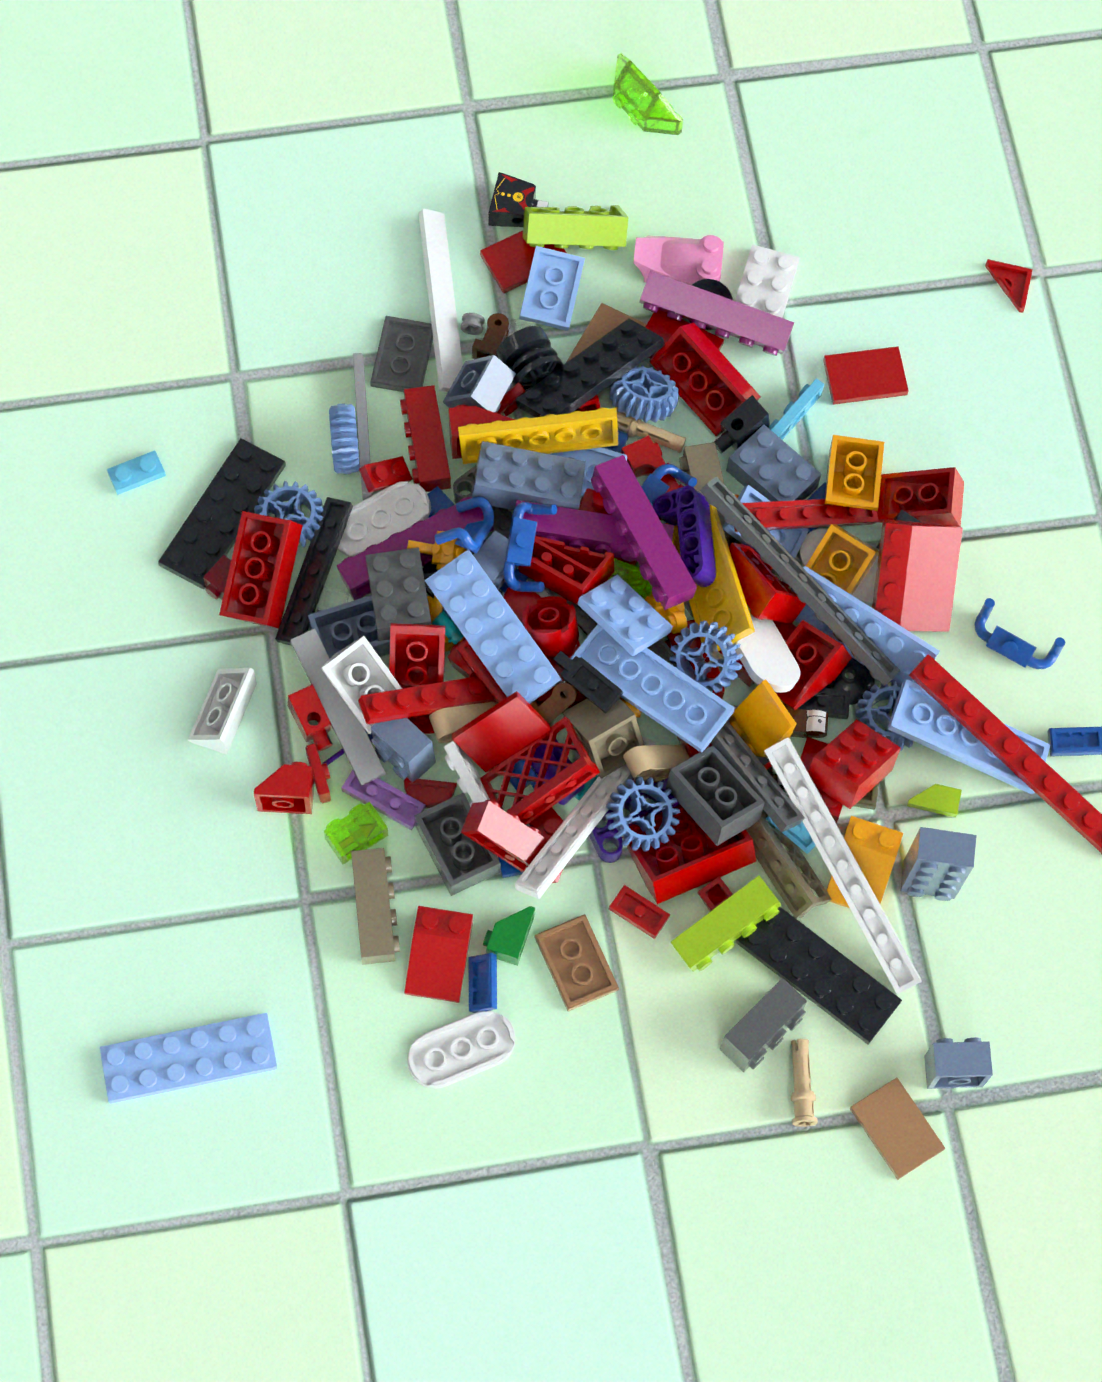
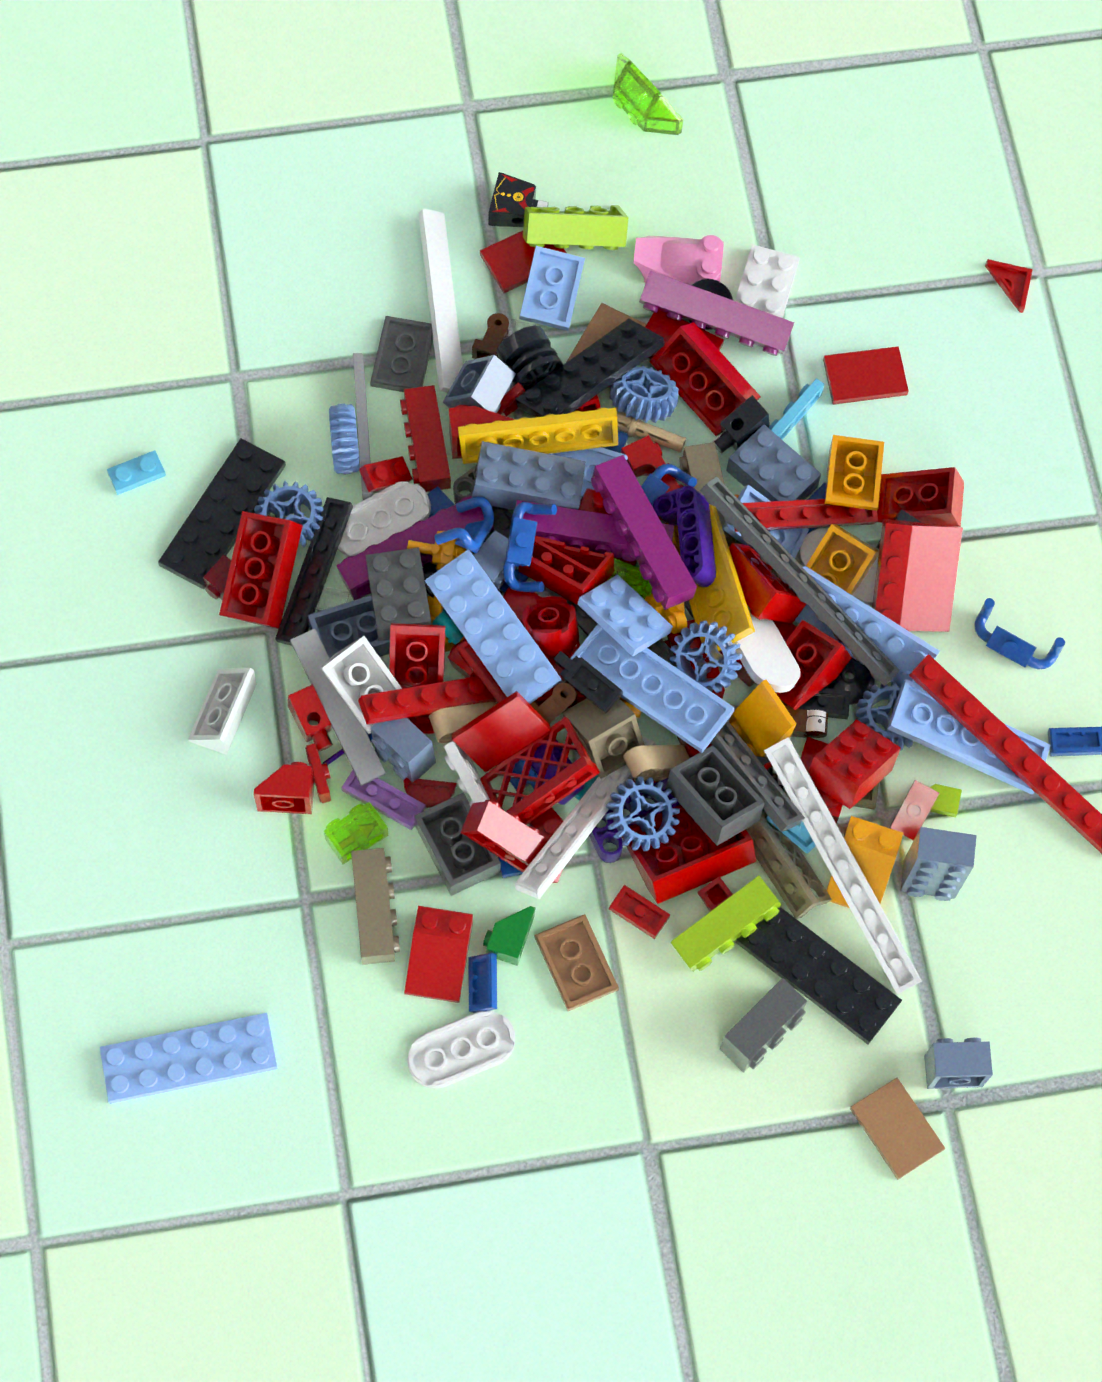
(472, 323): light grey bush -> none
(802, 1096): tan pin -> none
(914, 809): none -> plate

